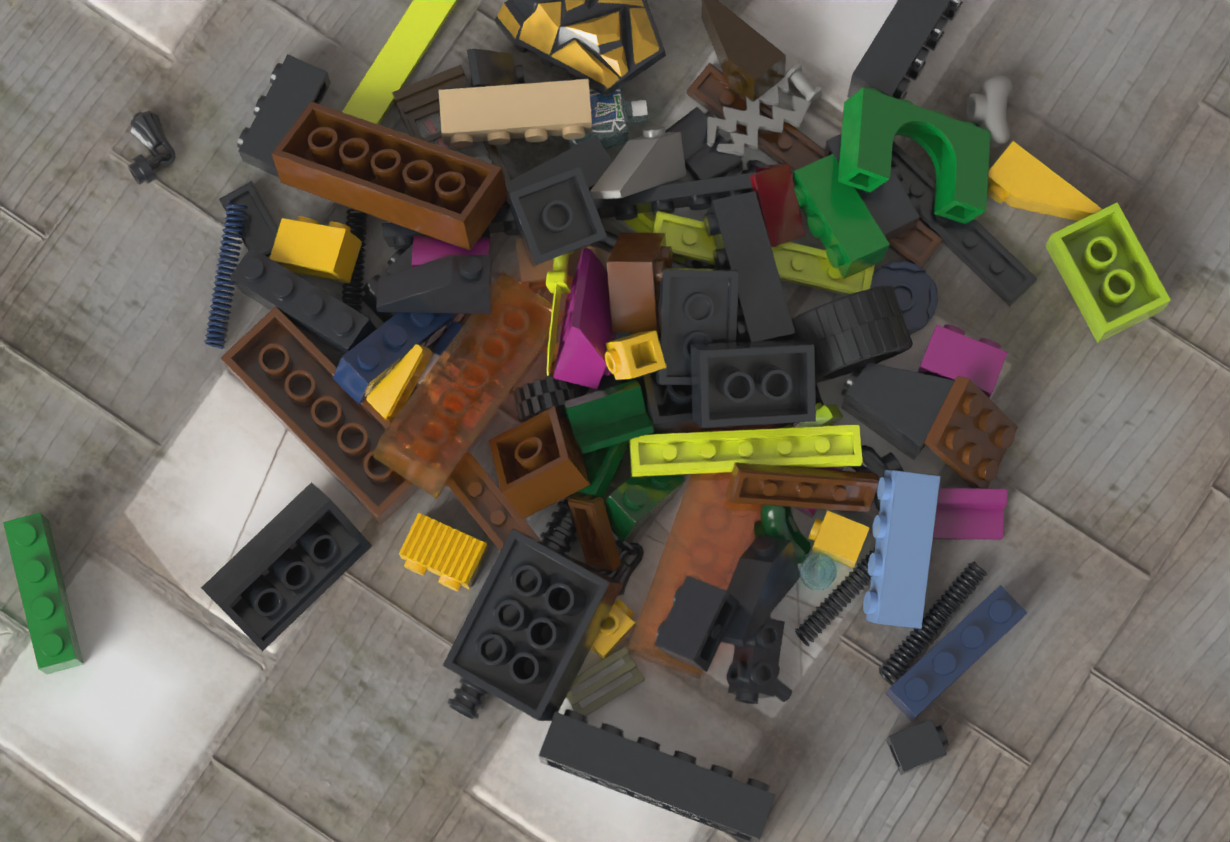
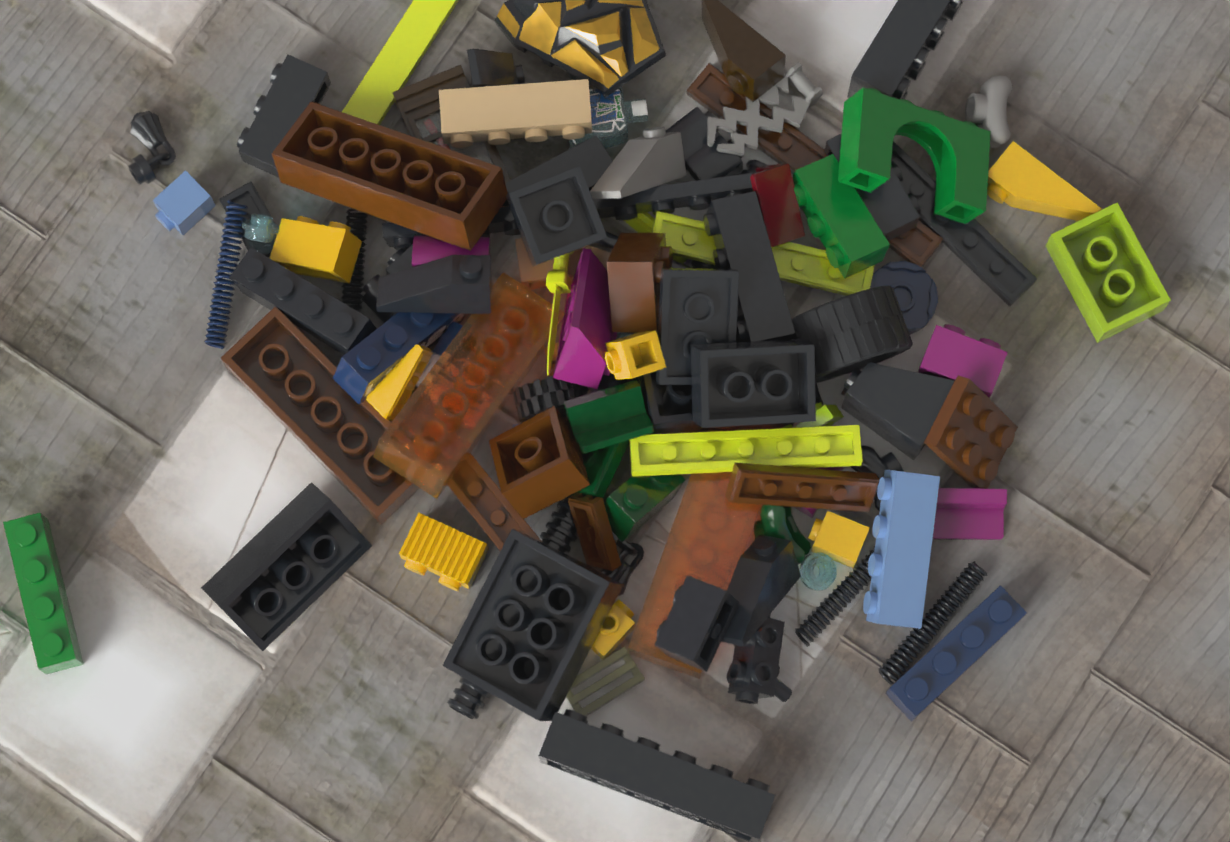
(182, 204): none -> medium blue brick
(260, 228): none -> clear light blue plate
(917, 746): black brick -> none

